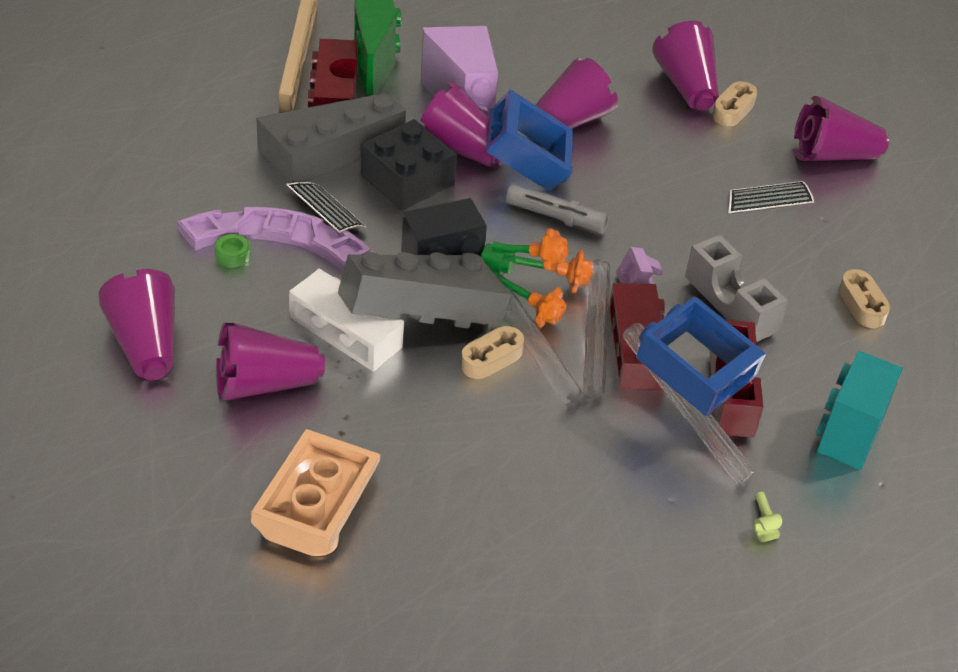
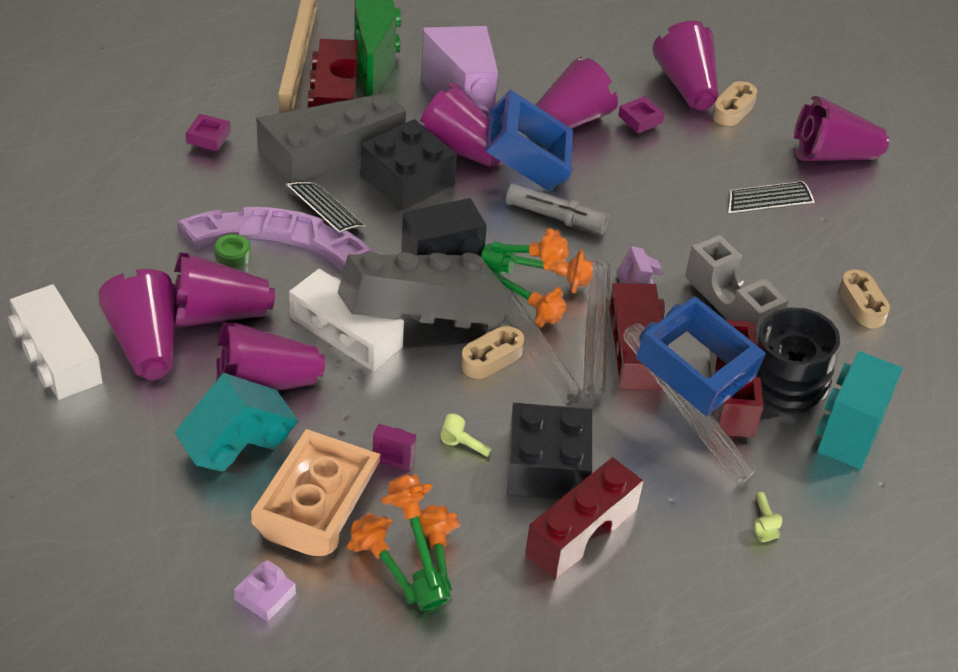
(55, 342): none -> white brick
(208, 132): none -> magenta plate
(217, 293): none -> magenta cone
(230, 418): none -> teal brick
(265, 590): none -> lavender tile
(395, 447): none -> magenta plate
(431, 584): none -> plant
(453, 433): none -> yellowish green hand
(548, 450): none -> black brick
(562, 531): none -> dark red arch
(641, 114): none -> magenta plate
(798, 357): none -> black wheel

